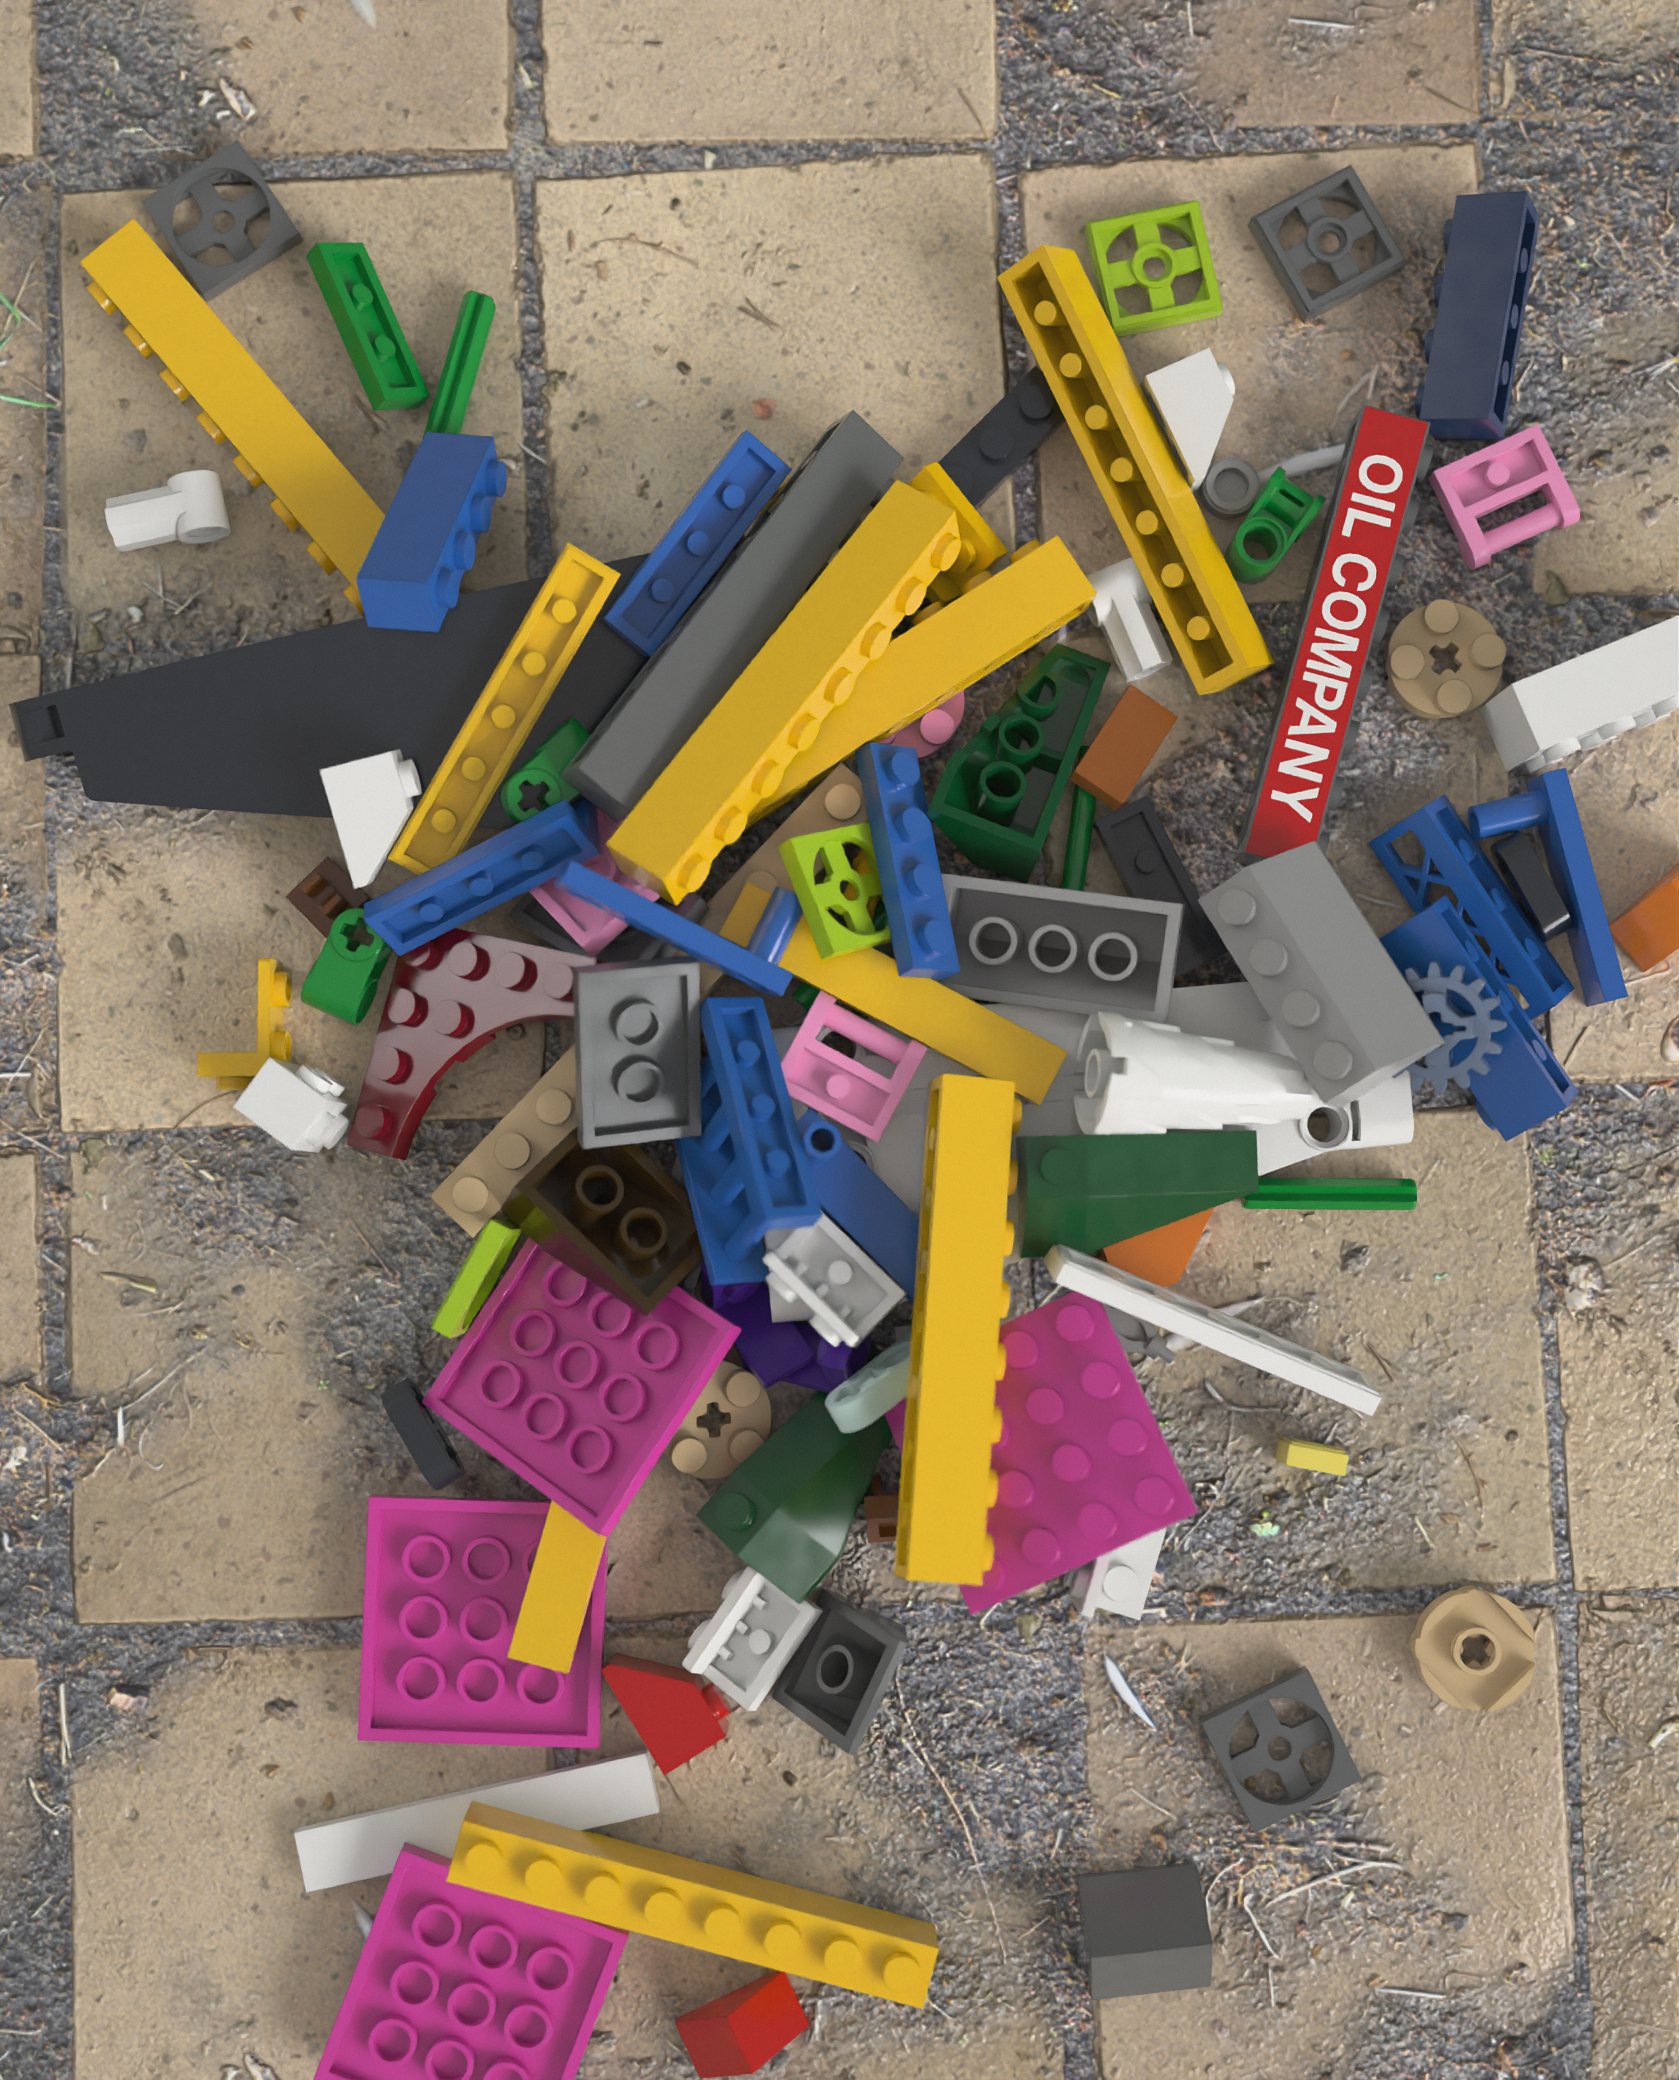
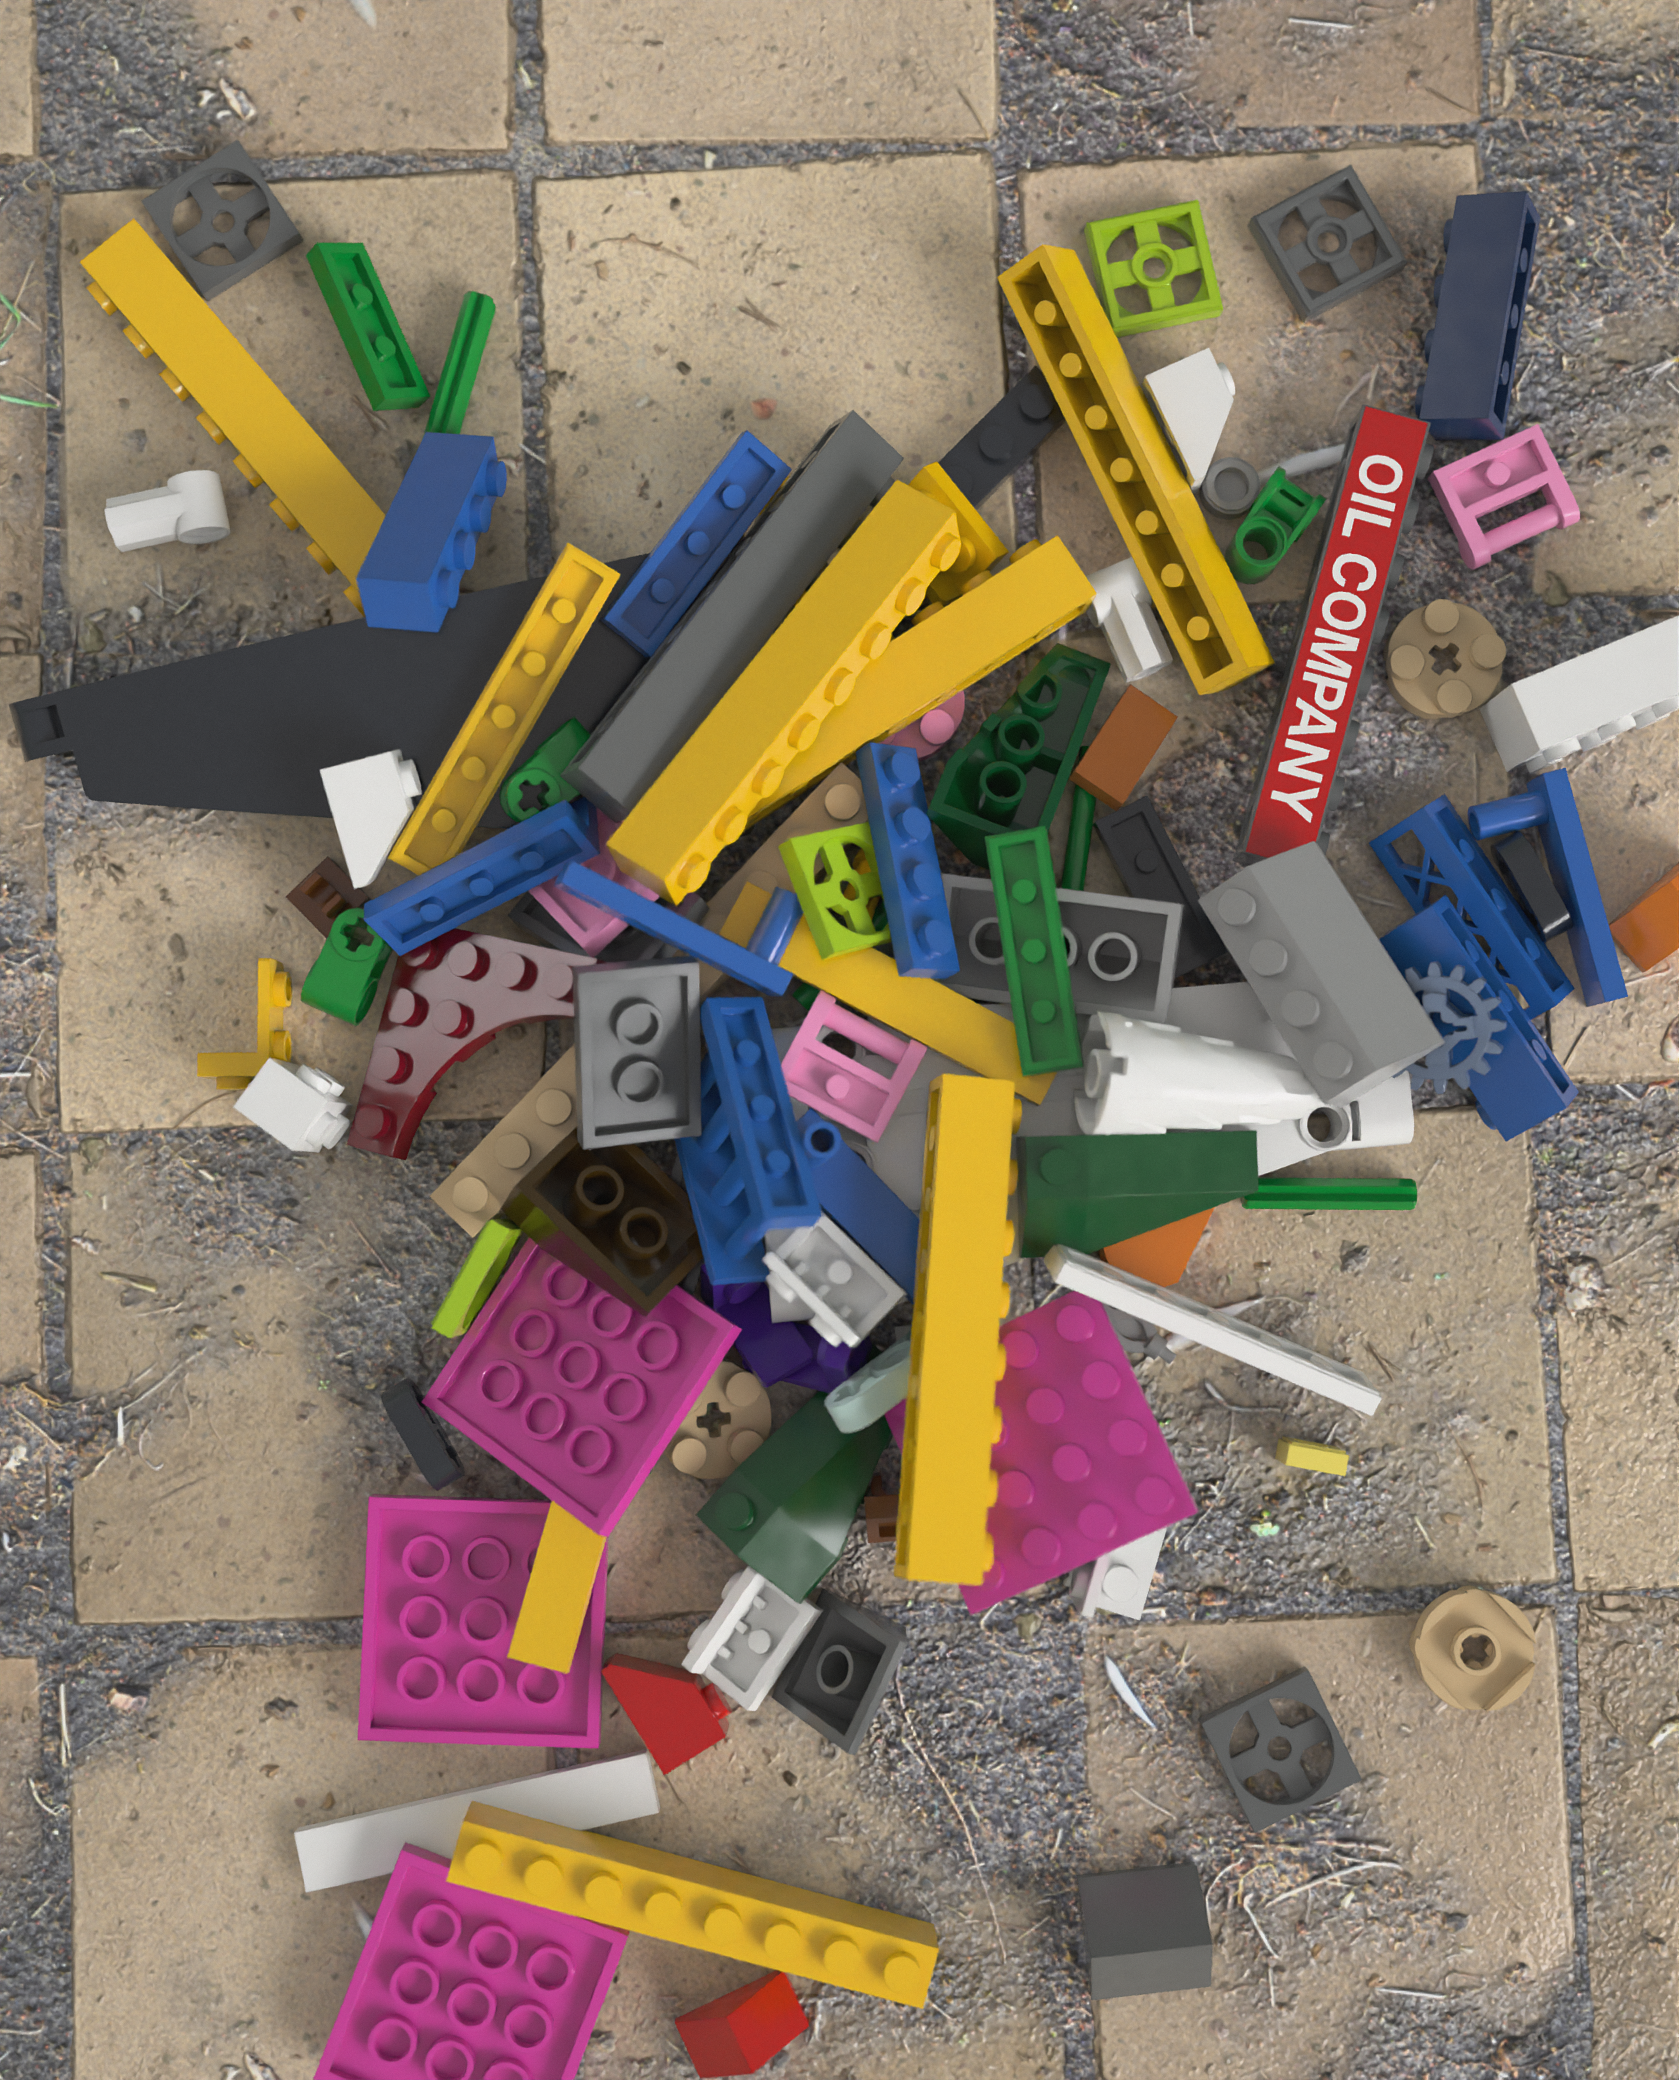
(1034, 952): none -> green tile

